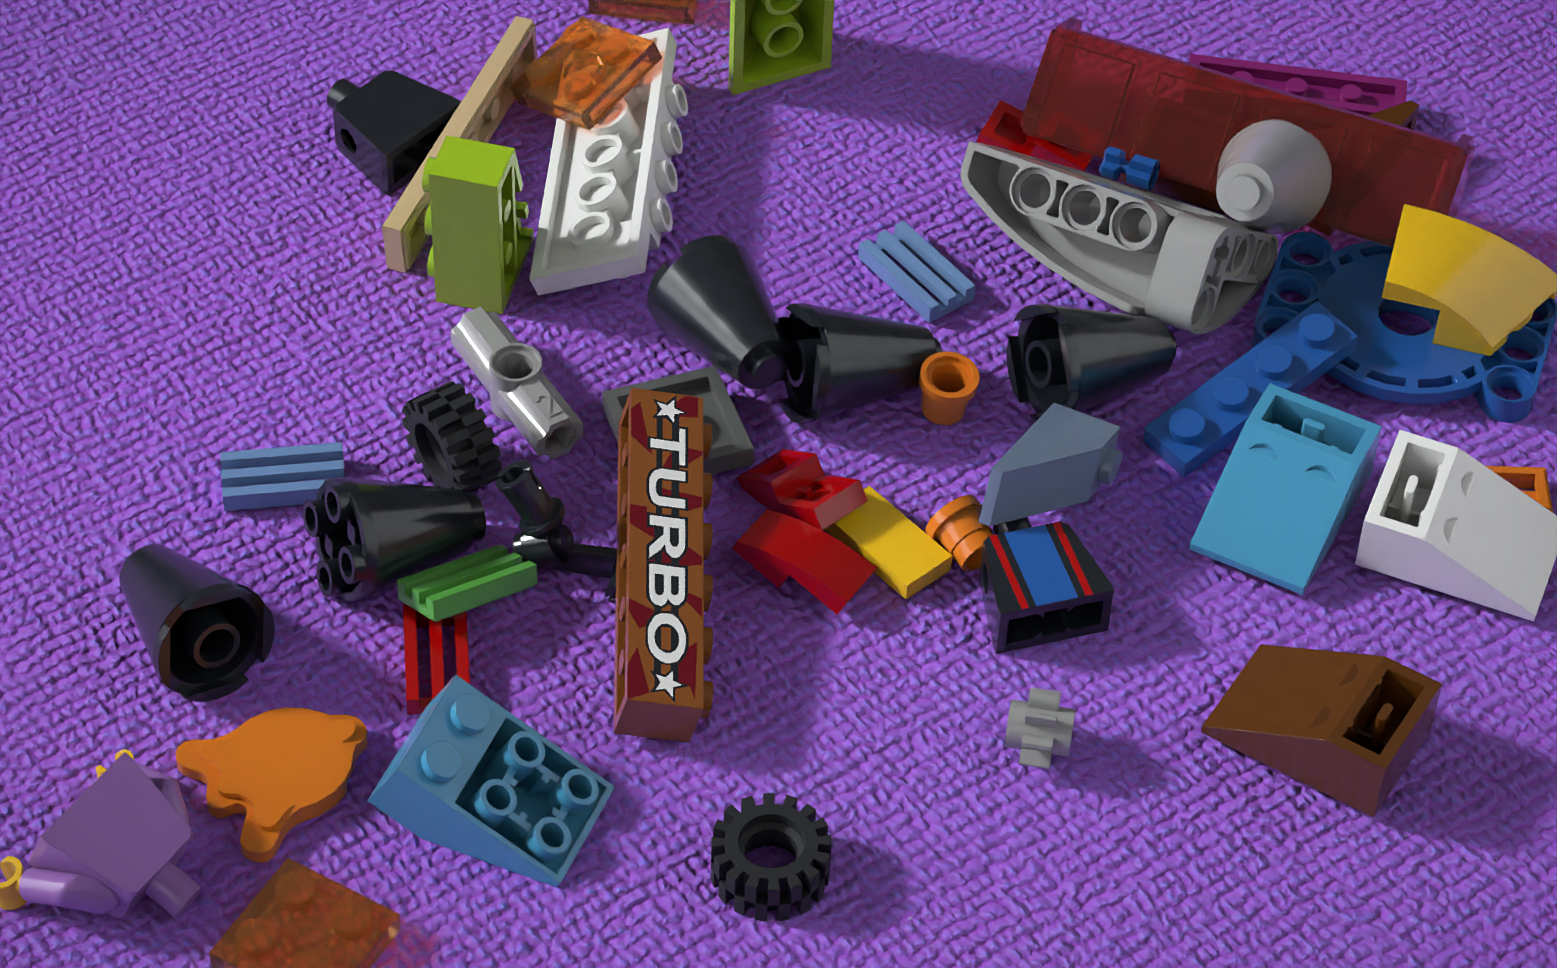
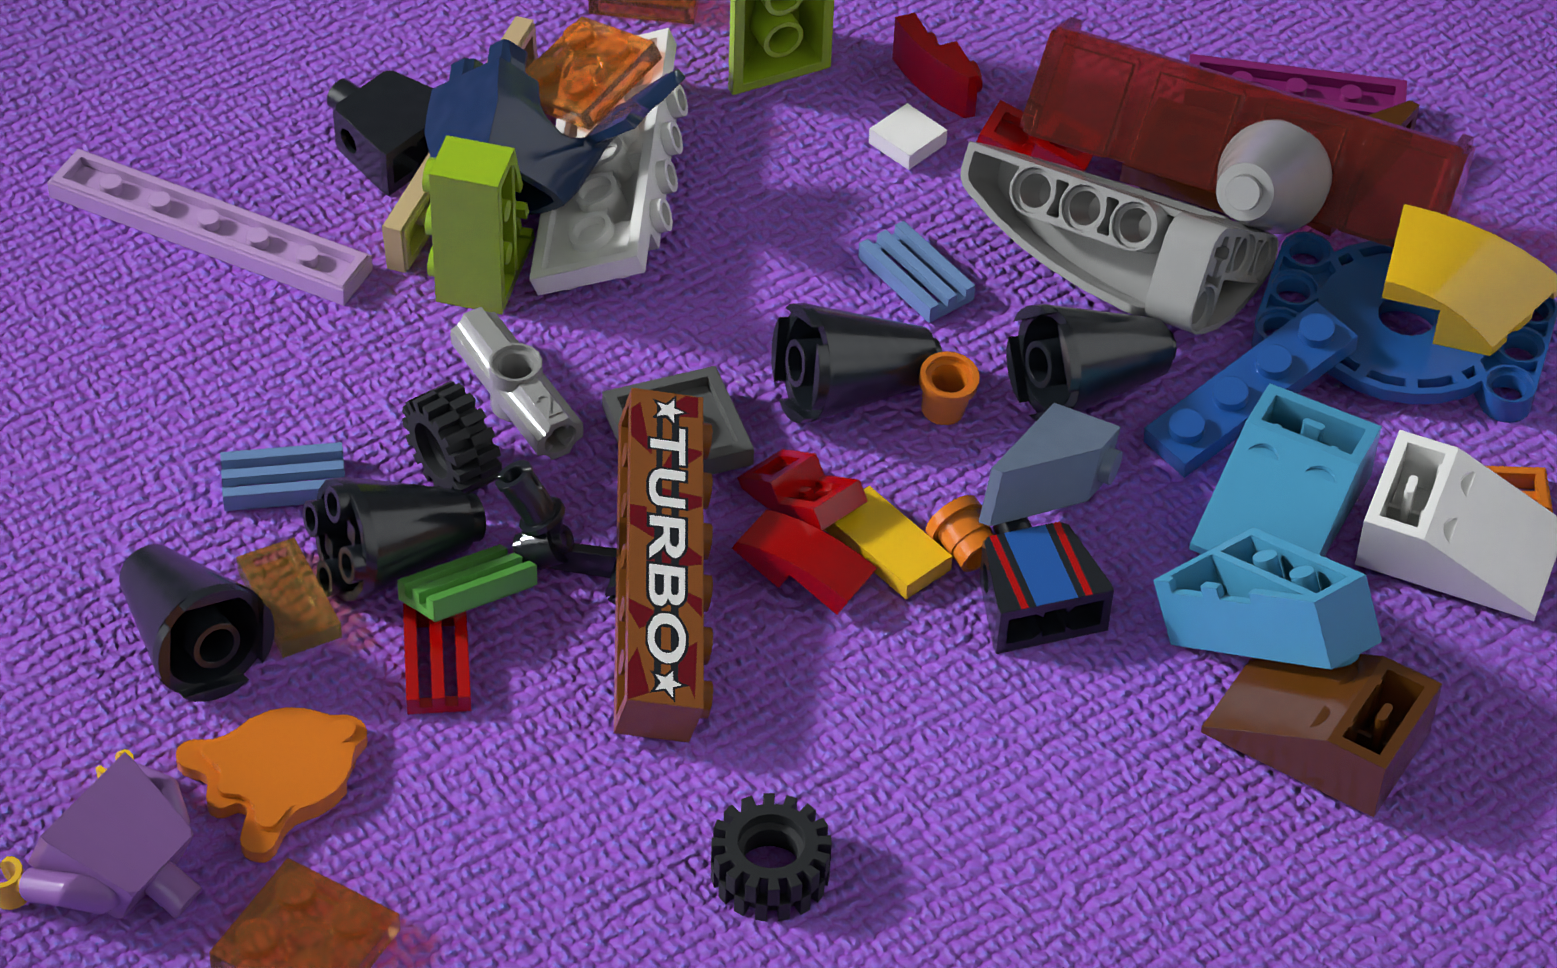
(211, 226): none -> lavender tile
(292, 594): none -> clear yellow tile
(491, 787): dark azure slope -> none
(503, 108): none -> dark blue hips
(721, 311): black cone -> none
(907, 136): none -> white tile
(936, 69): none -> red slope
(1039, 728): light grey gear -> none
(1139, 171): blue piece -> none
(1269, 603): none -> dark azure wedge

